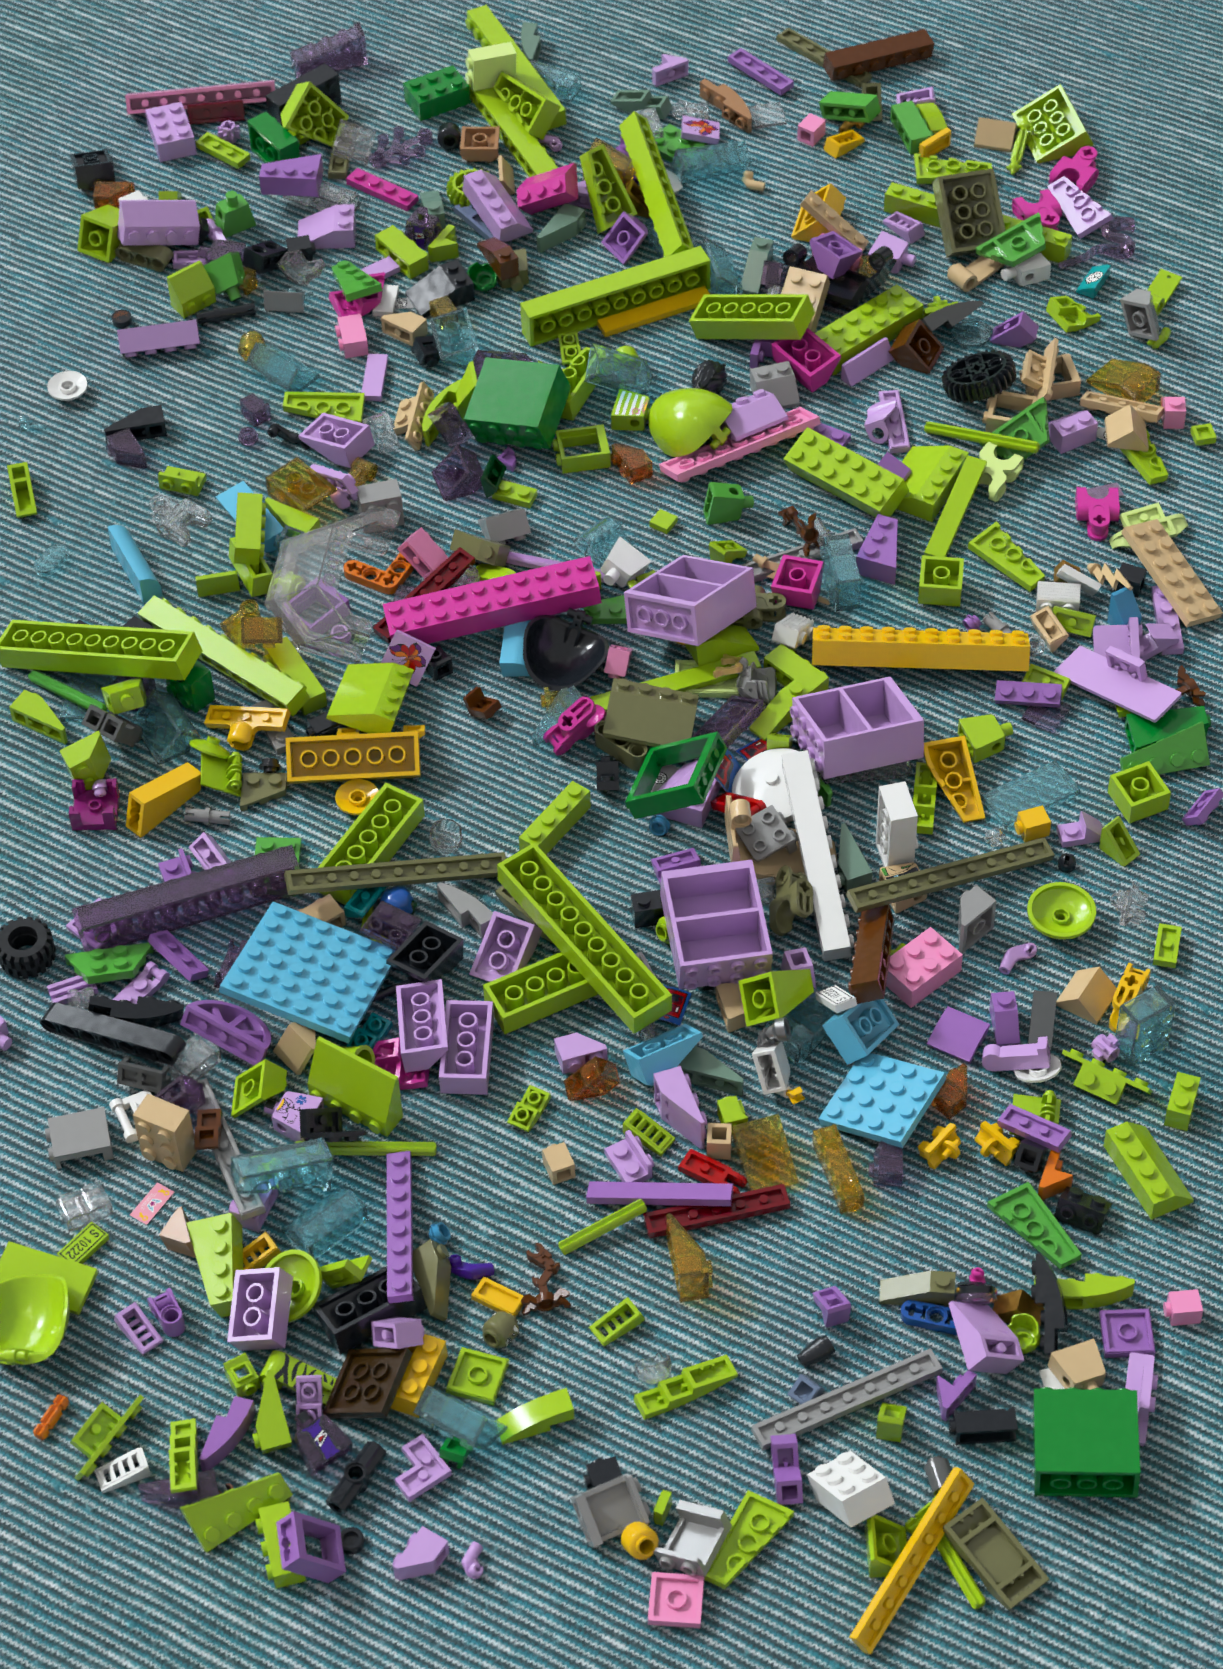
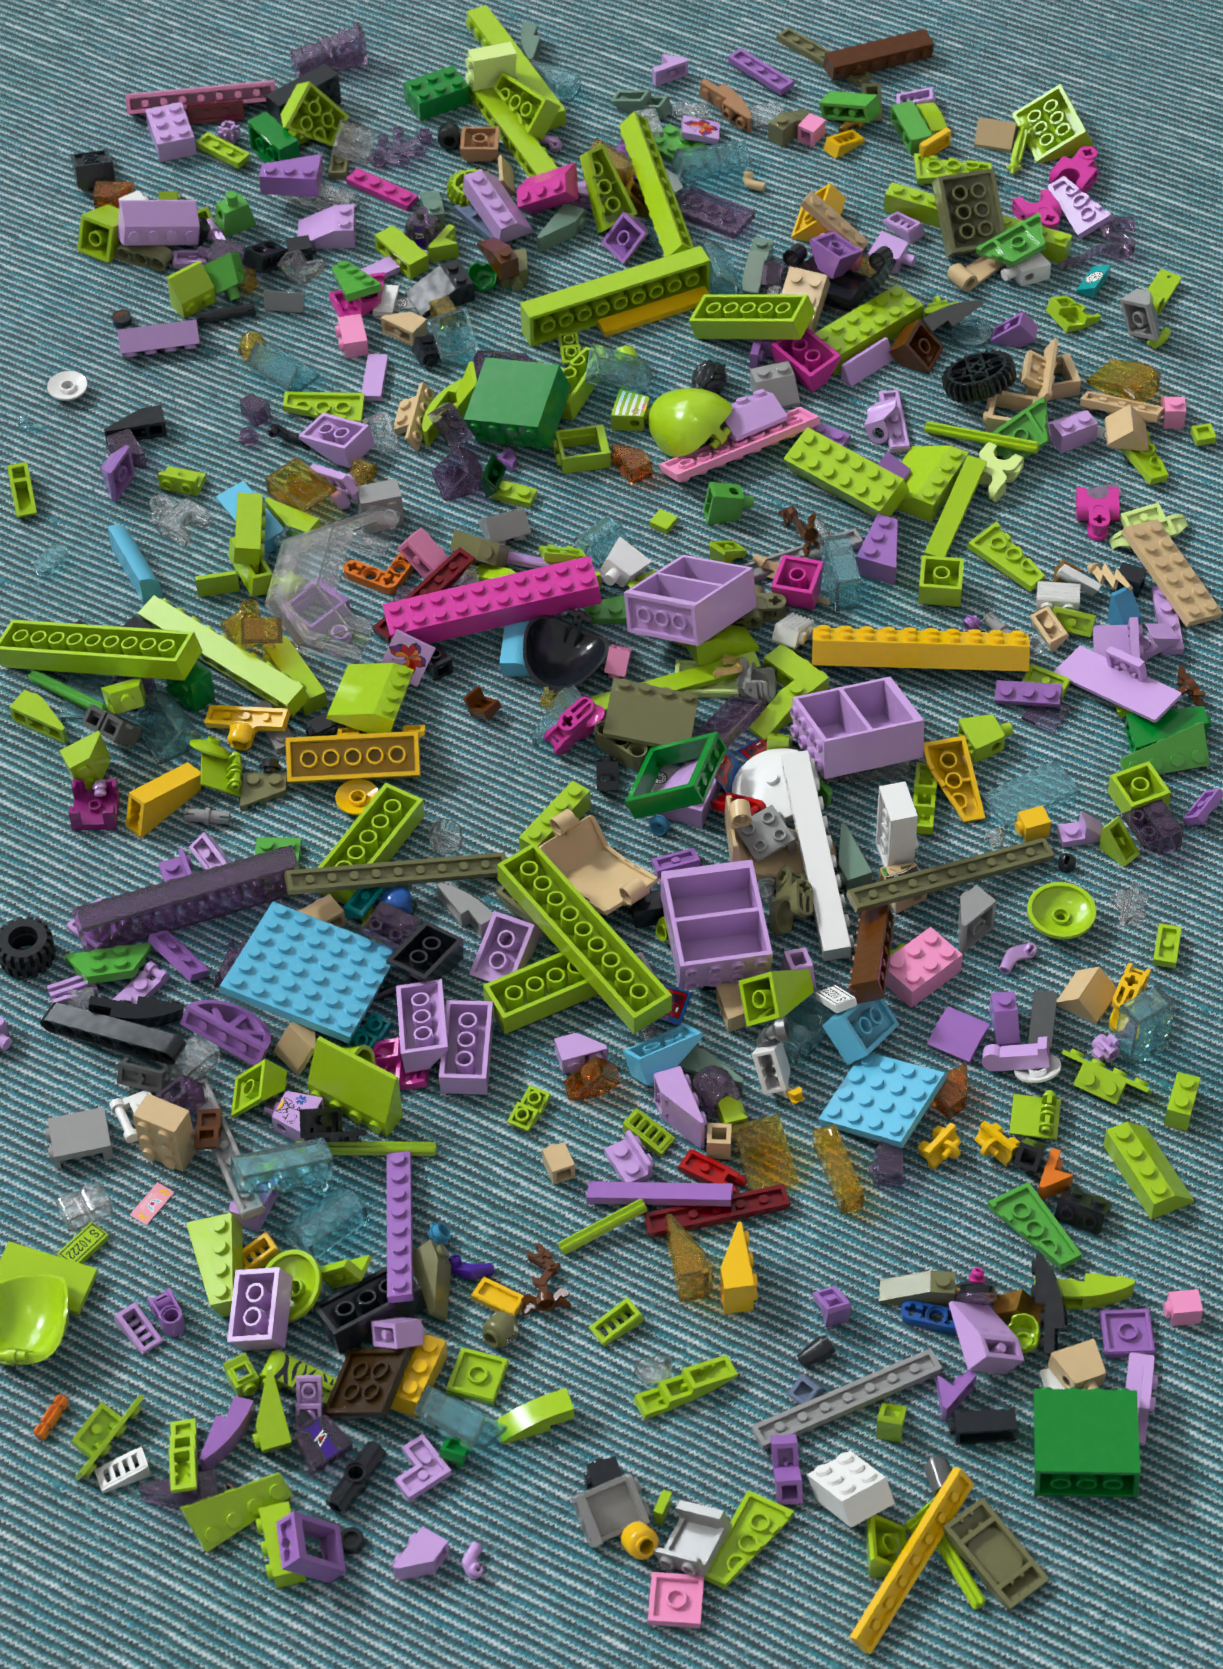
(118, 472): none -> medium lavender slope
(176, 1234): slope -> none
(554, 554): none -> lime plate
(593, 866): none -> tan panel
(712, 1085): none -> clear purple hair
(714, 211): none -> clear purple plate
(737, 1278): none -> yellow slope
(785, 126): none -> olive slope
(1034, 1128): medium lavender plate -> none
(1155, 827): none -> clear purple slope

